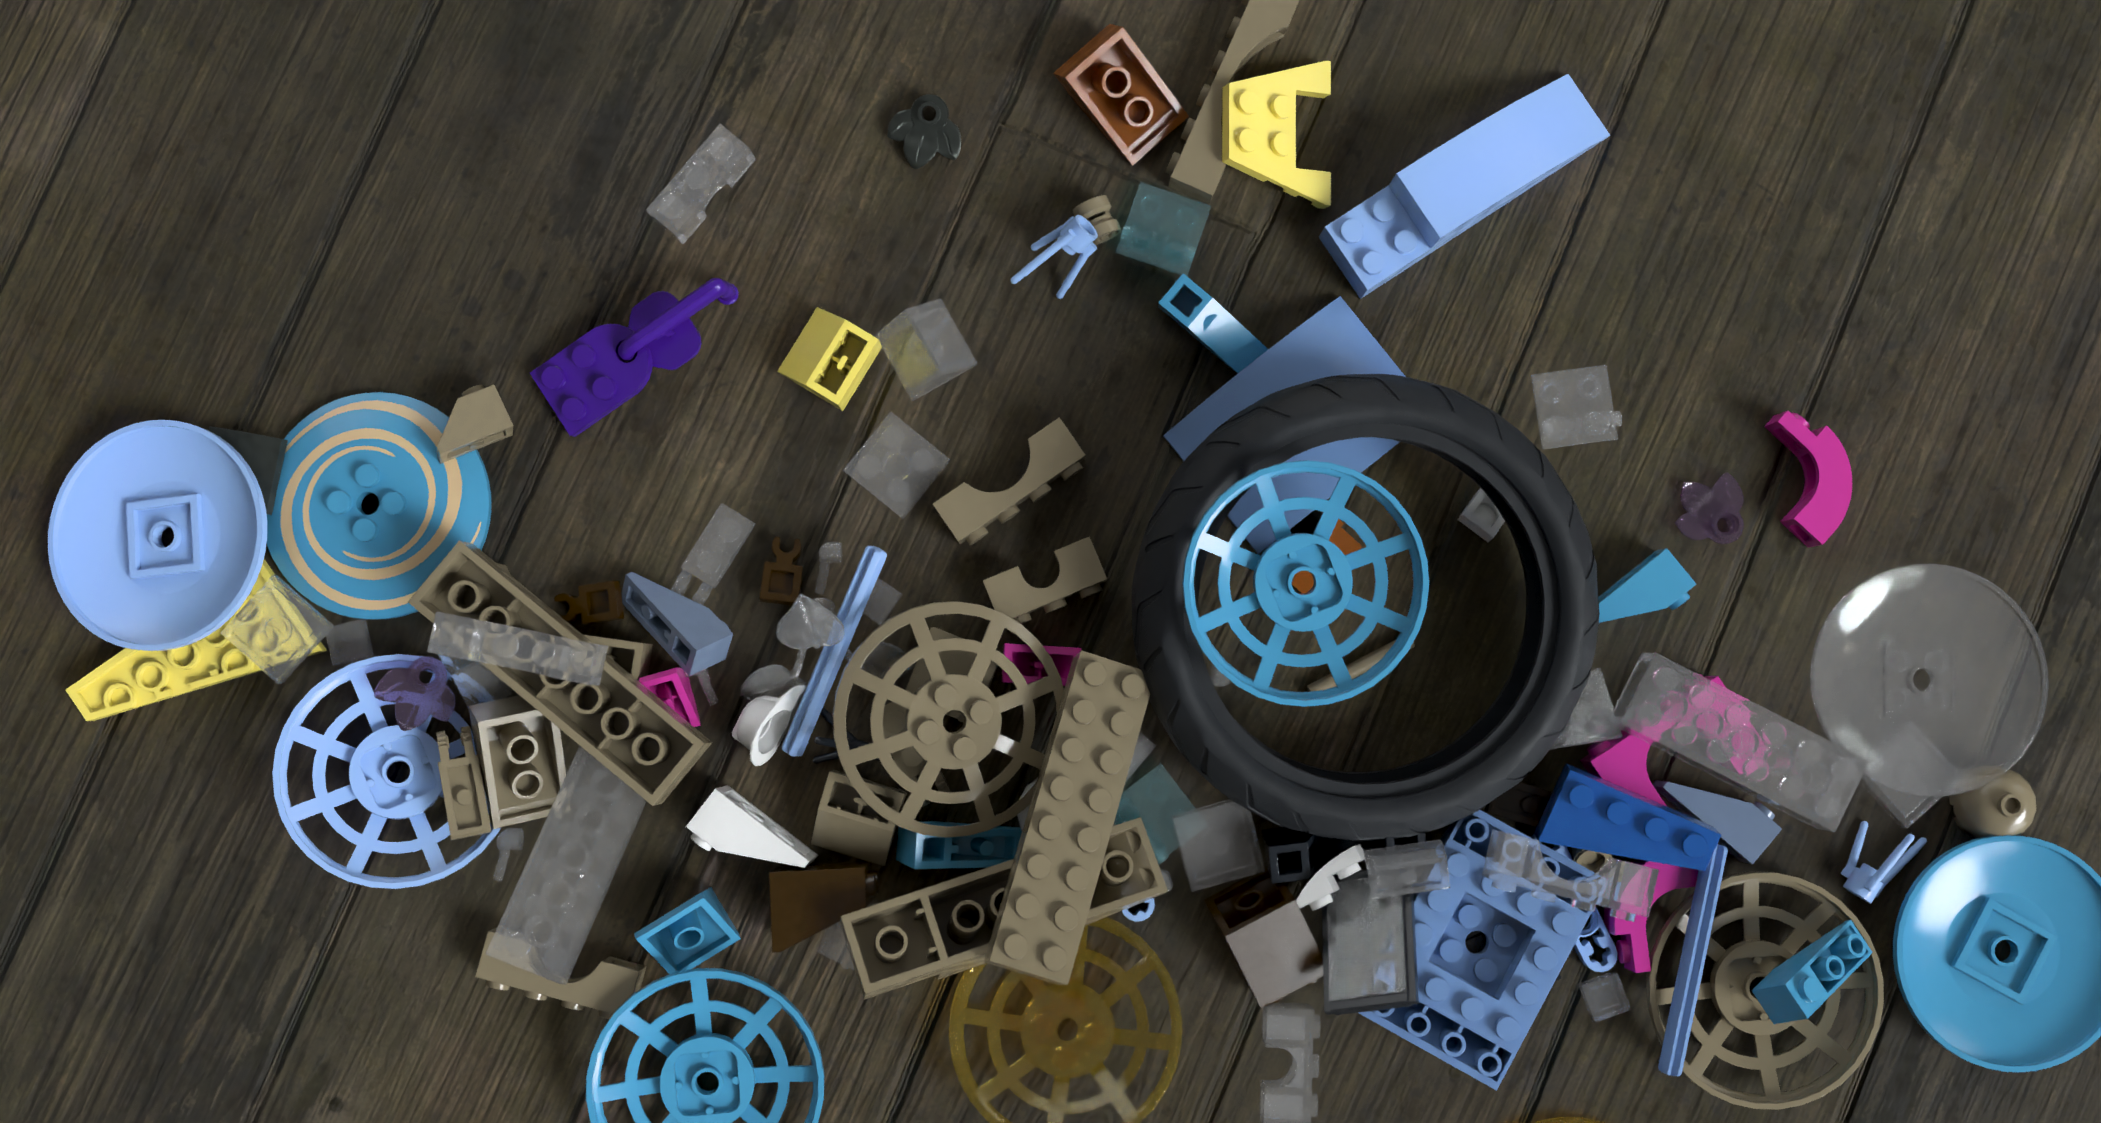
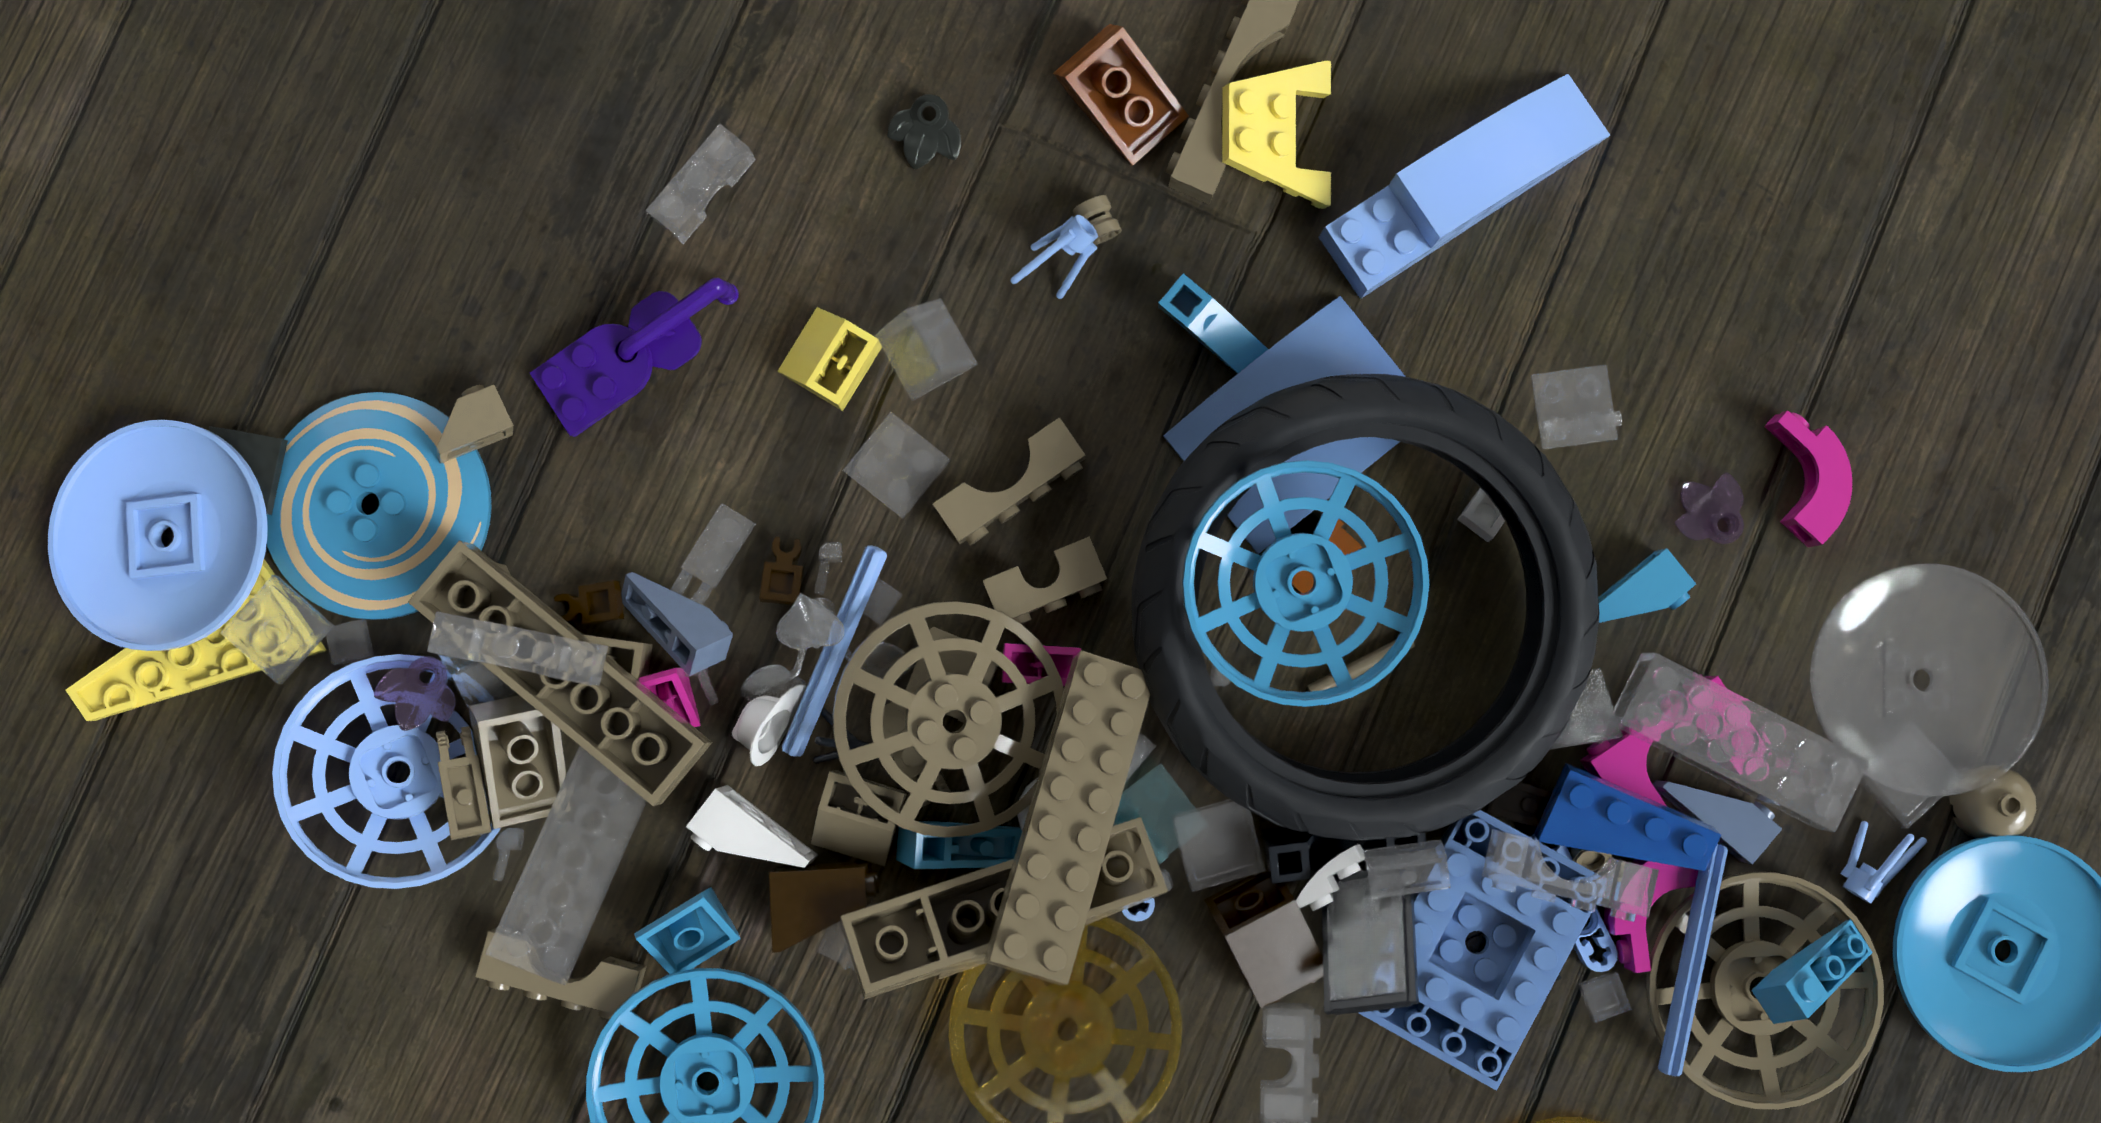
(1163, 229): clear light blue hinge -> none

